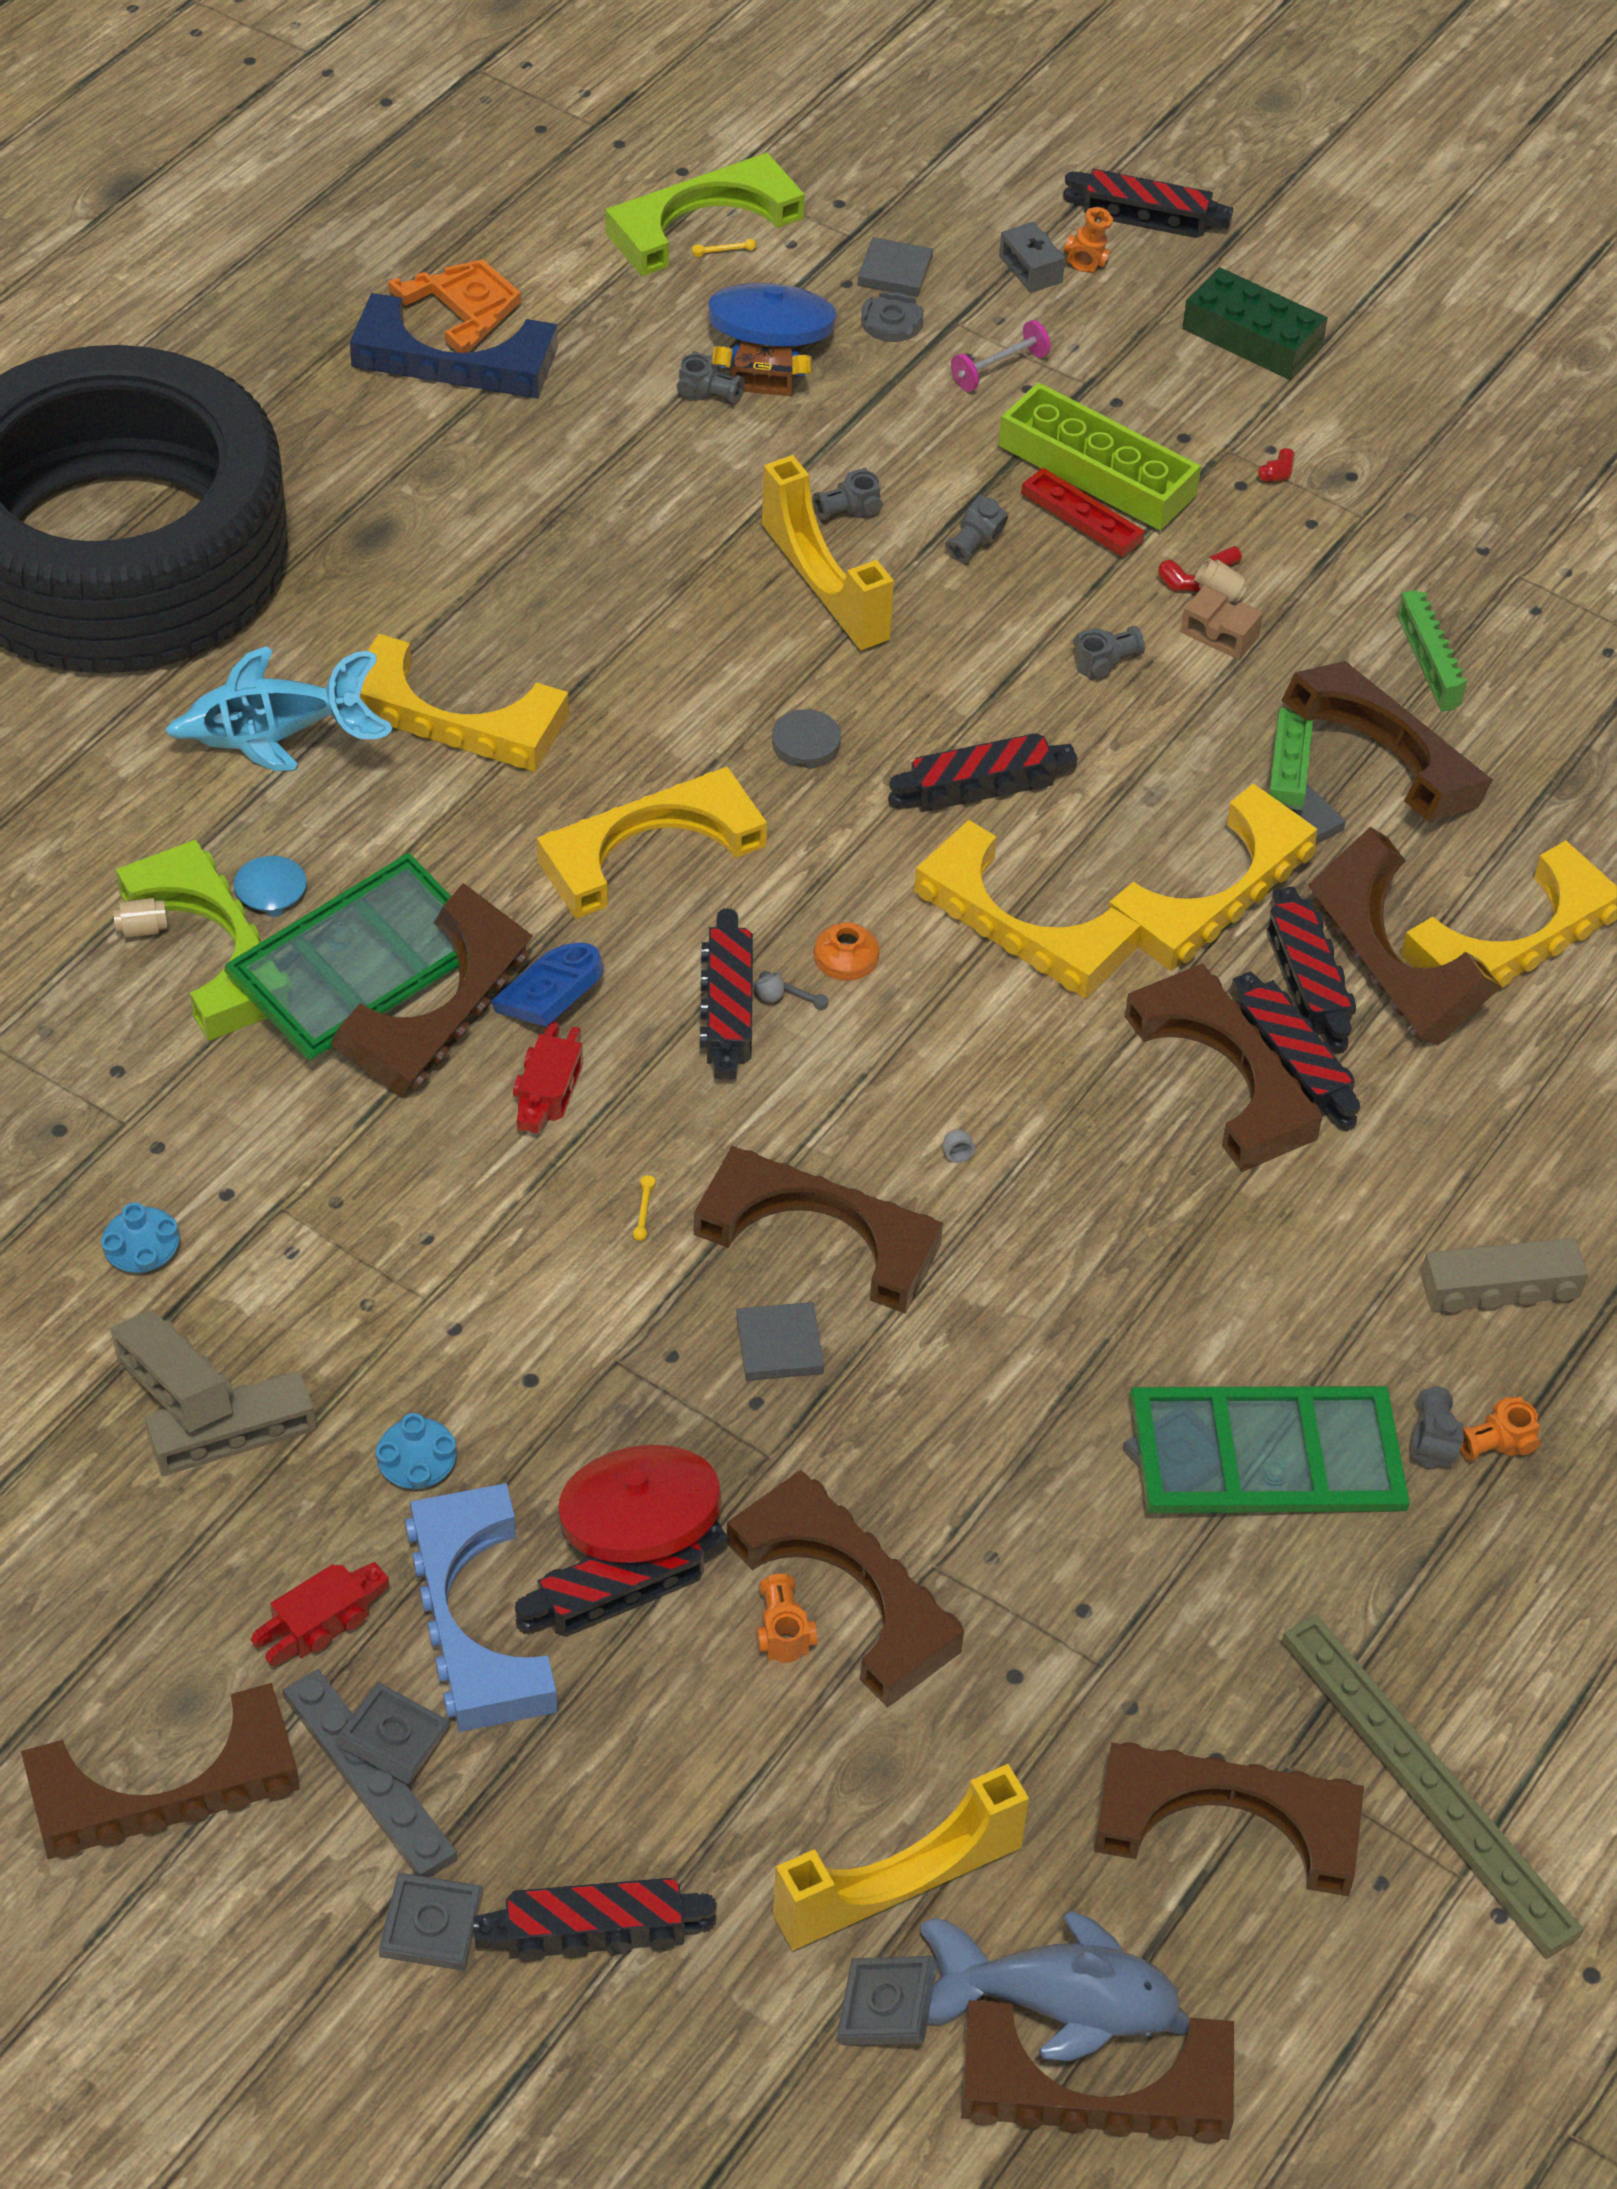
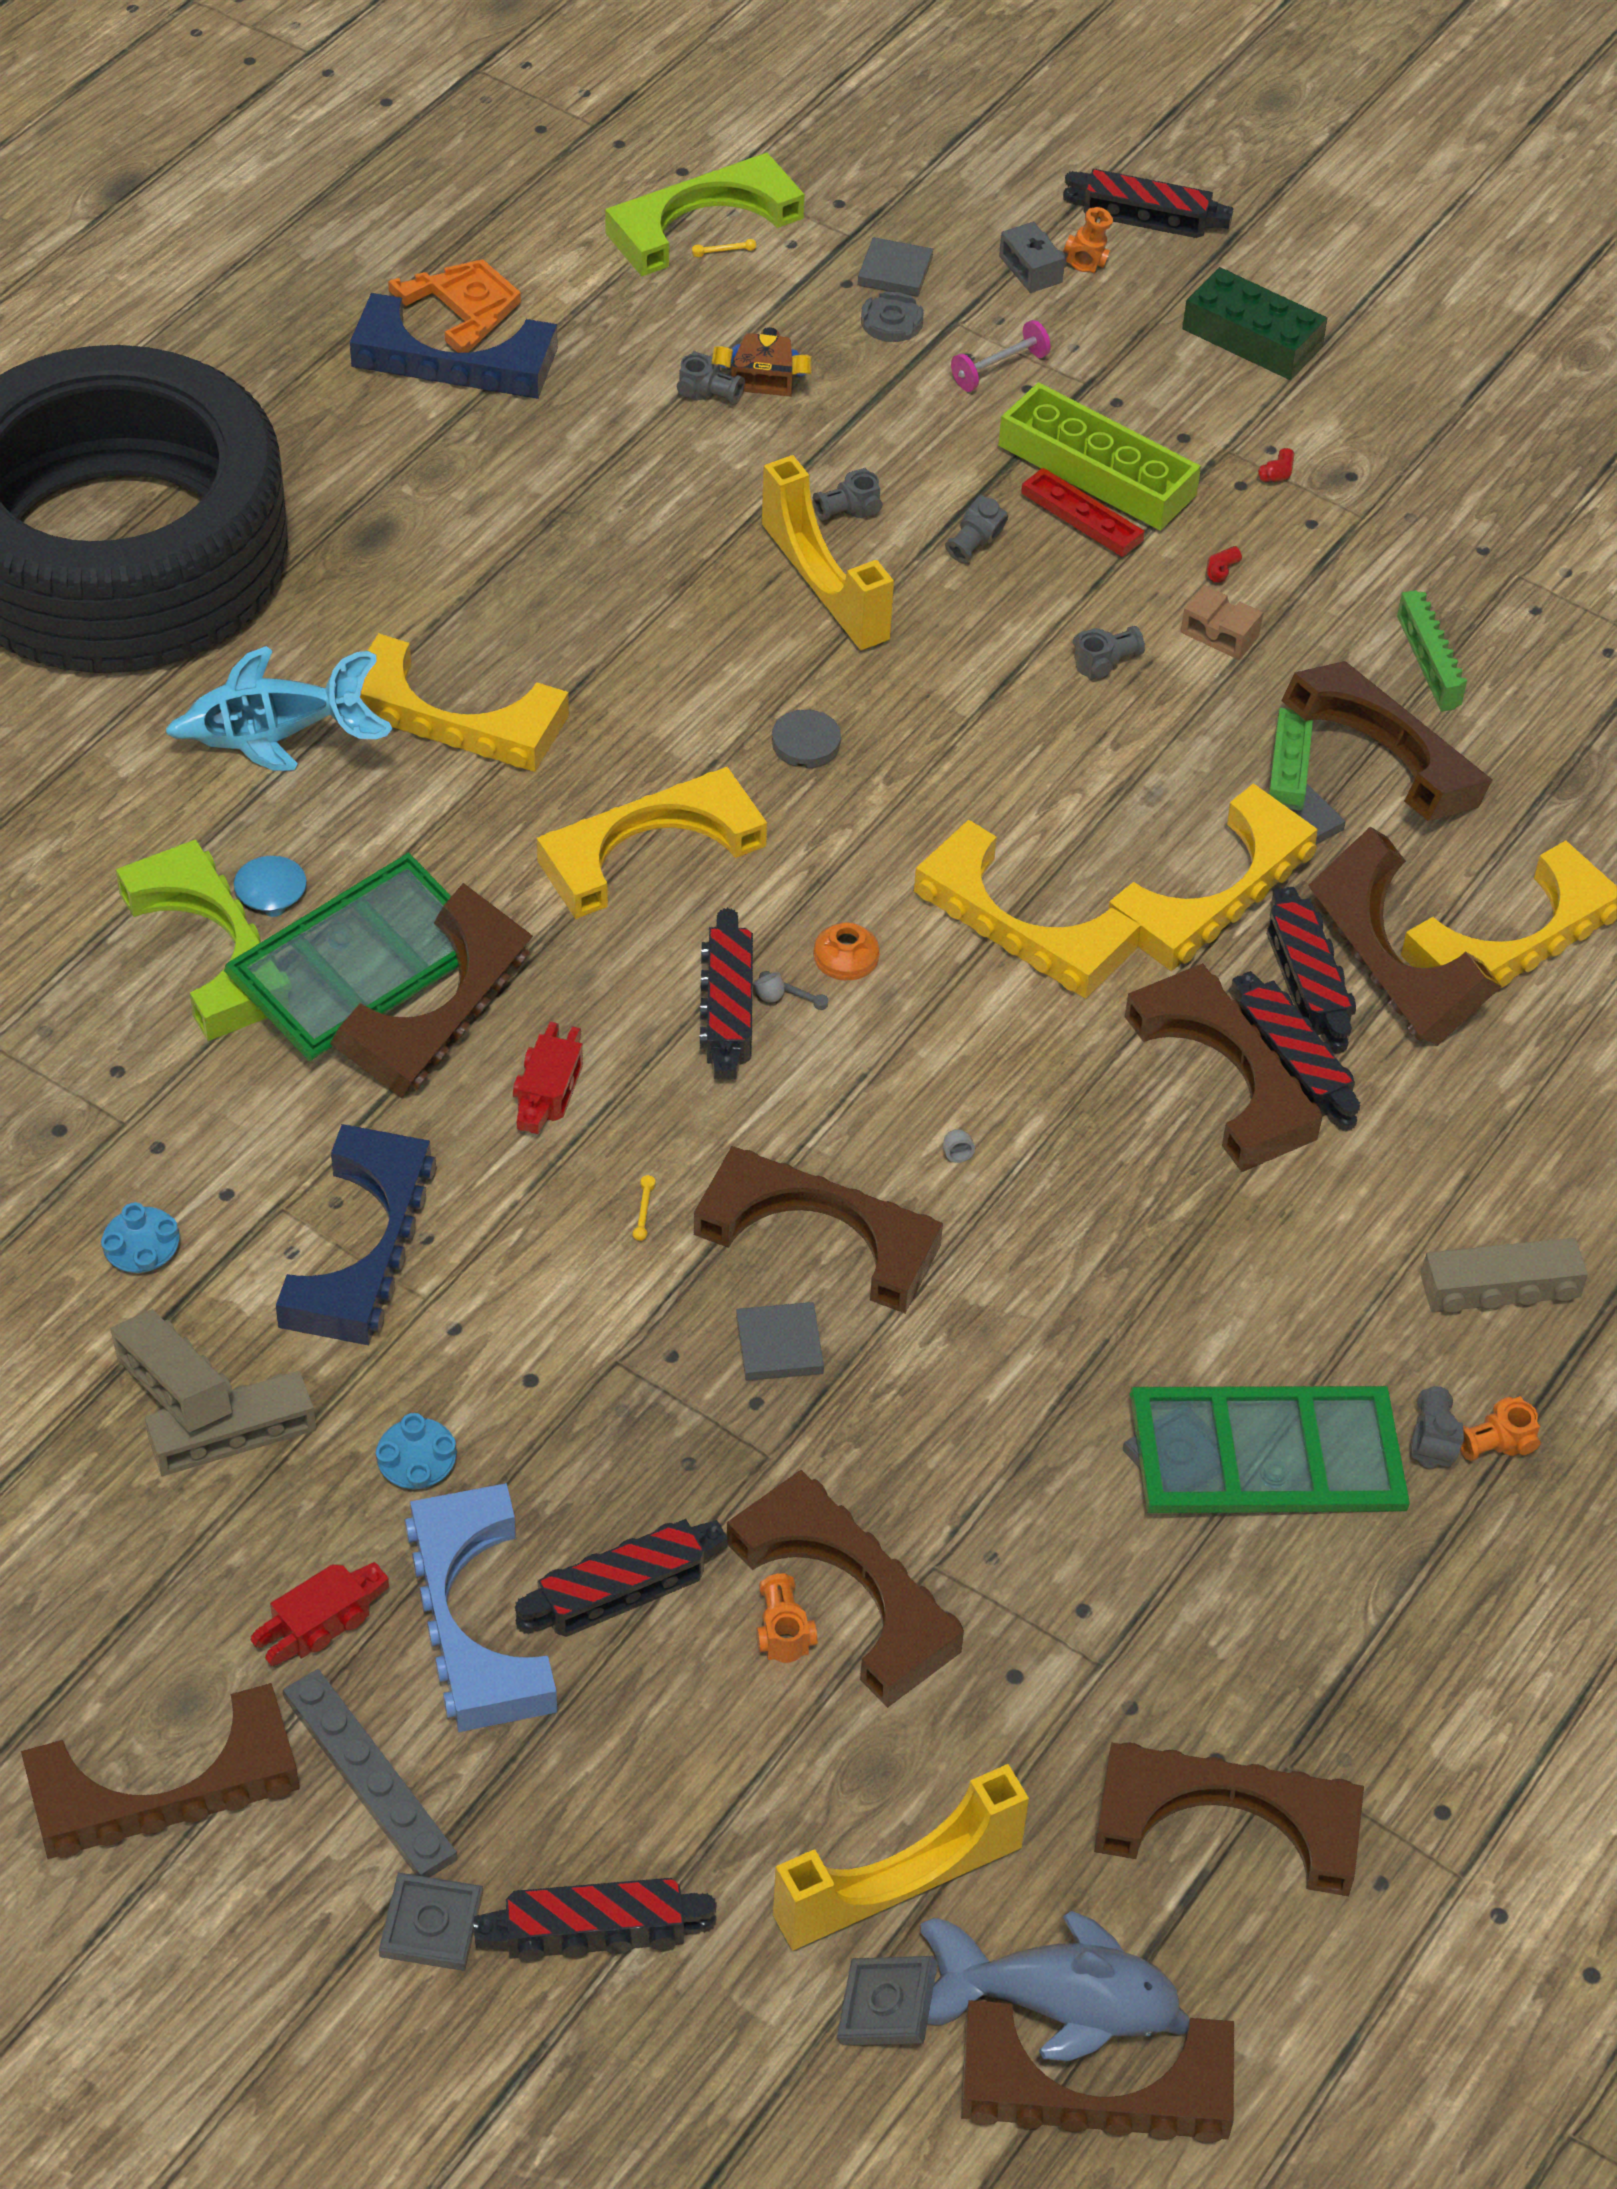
(140, 917): tan brick -> none
(351, 1300): none -> dark blue arch
(393, 1732): dark grey tile -> none
(551, 984): blue tile -> none
(640, 1503): red dish -> none
(771, 314): blue dish -> none
(980, 772): black hinge -> none
(1176, 578): red arm -> none
(1222, 579): tan brick -> none
(1433, 1786): olive plate -> none

